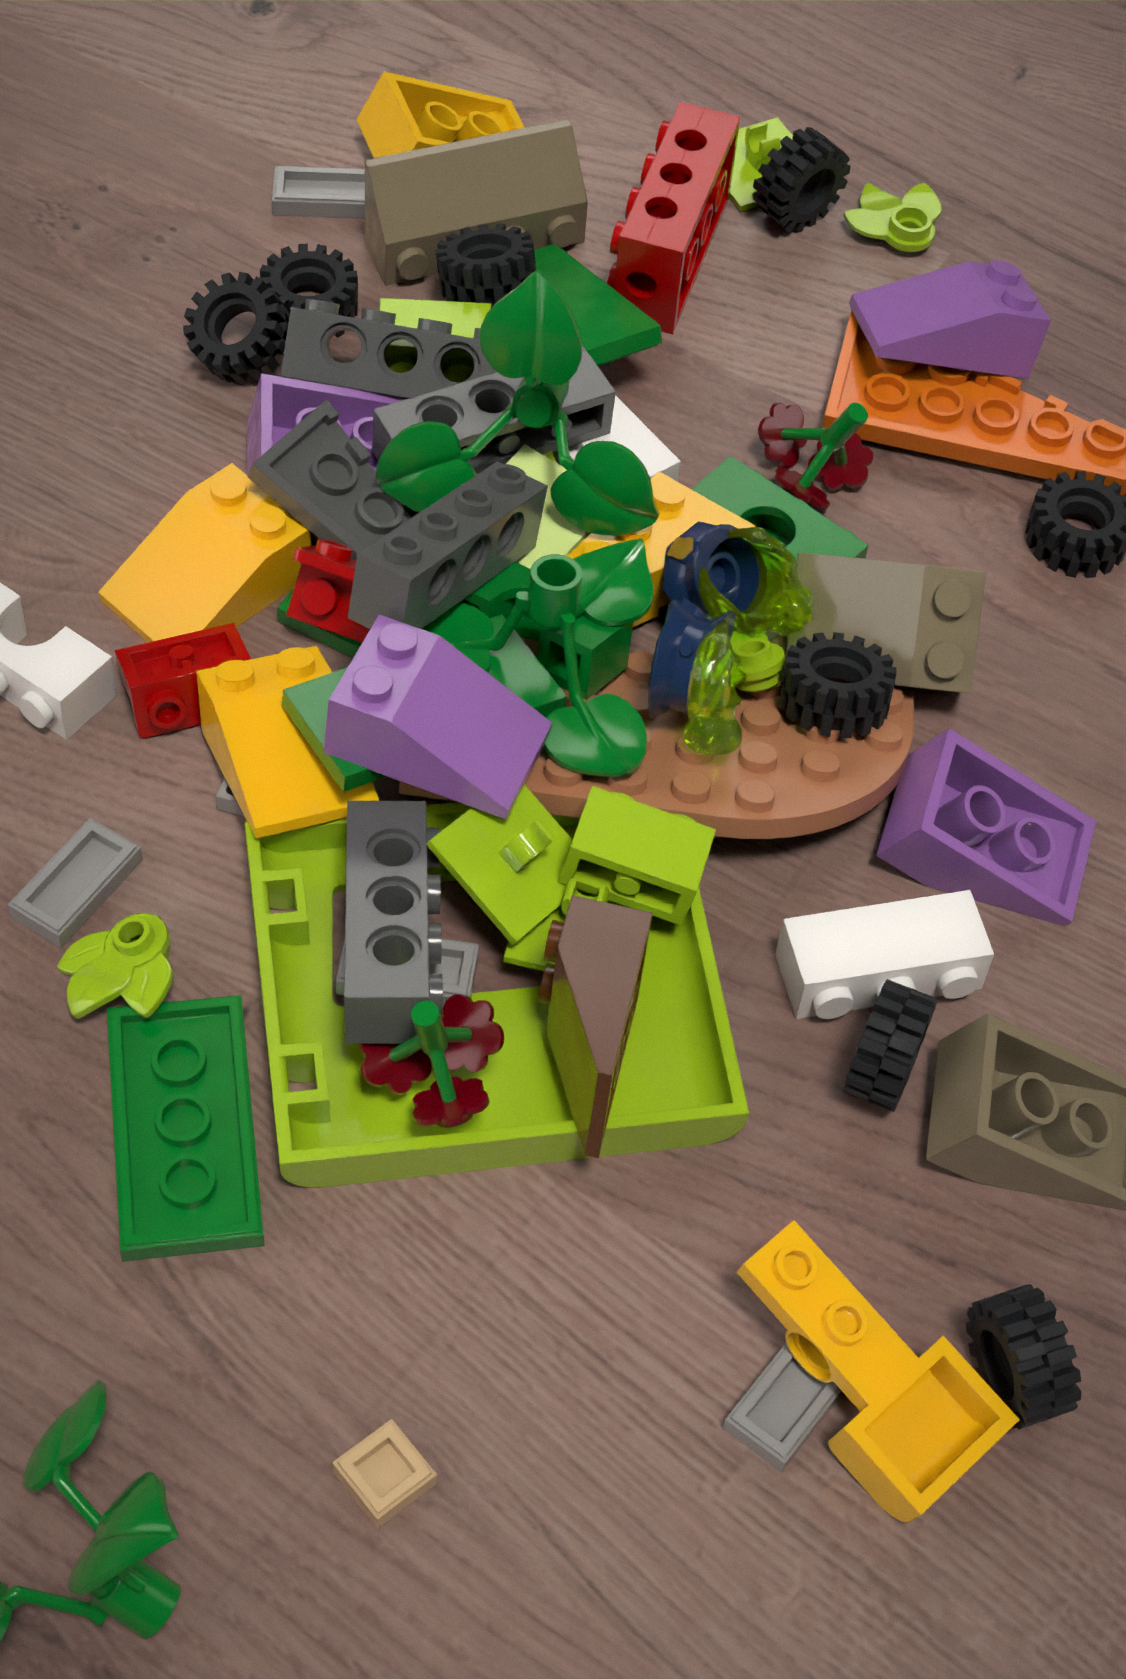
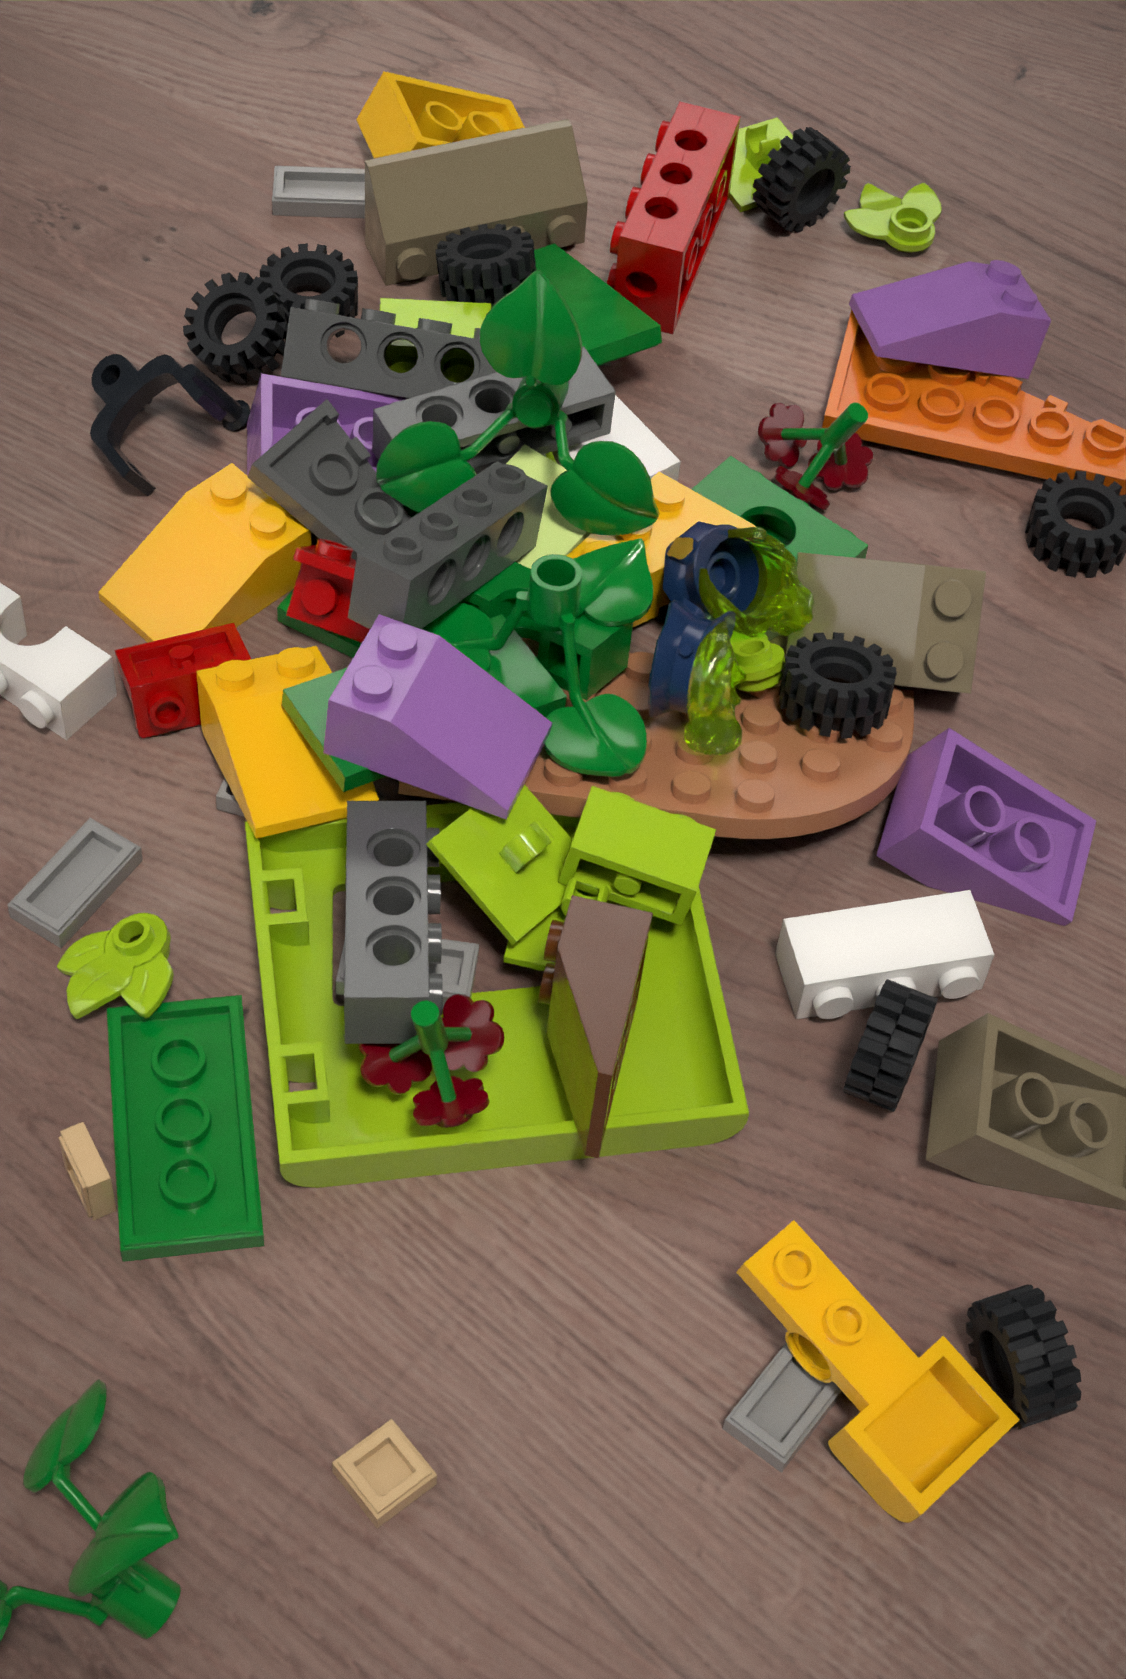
(87, 1171): none -> tan tile
(129, 389): none -> black piece

